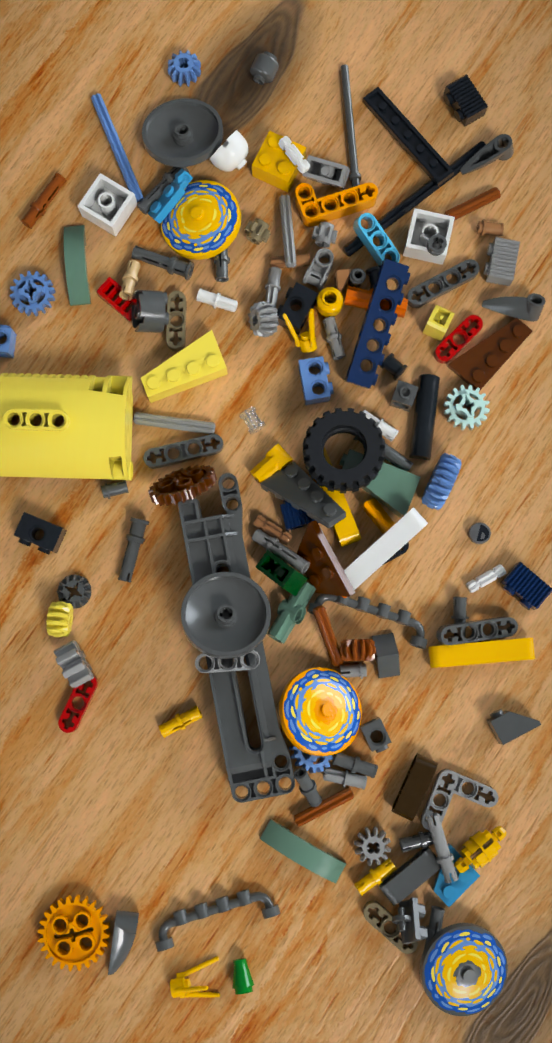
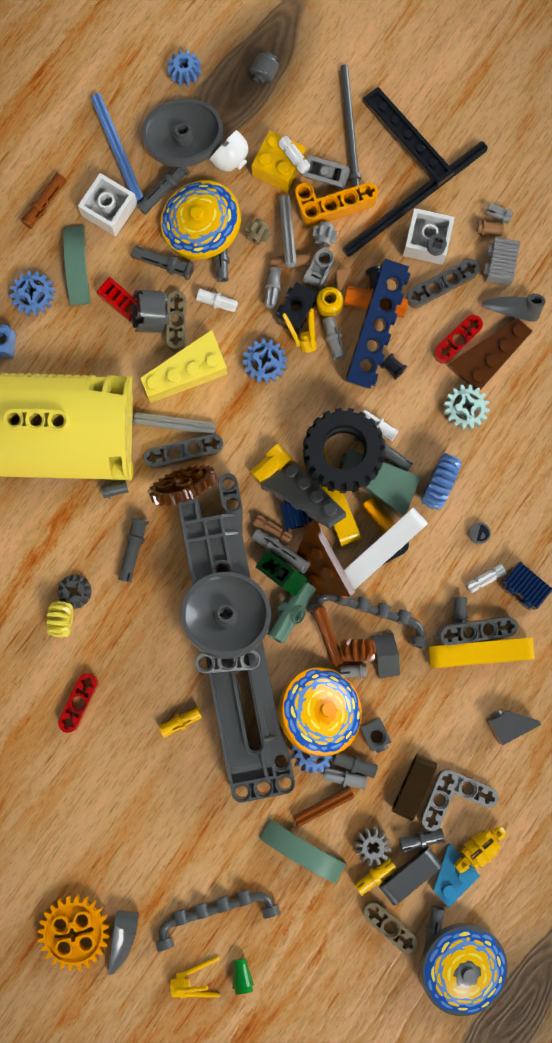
(30, 525): black brick -> none
(74, 664): light grey gear -> none
(130, 280): tan pin -> none
(170, 196): dark azure hinge -> none
(252, 420): clear bush -> none
(257, 358): none -> medium blue gear
(263, 319): light grey gear -> none
(307, 787): dark grey pin -> none
(310, 380): medium blue brick -> none
(357, 277): dark grey pin -> none
(366, 236): medium azure beam -> none
(404, 396): dark grey brick -> none
(408, 920): dark grey hips -> none
(424, 417): black brick -> none
(438, 323): light yellow slope -> none
(444, 857): light grey pin -> none
(465, 100): black brick -> none
(474, 203): dark orange axle -> none
(490, 153): dark grey piece -> none
(499, 213): none -> light grey pin

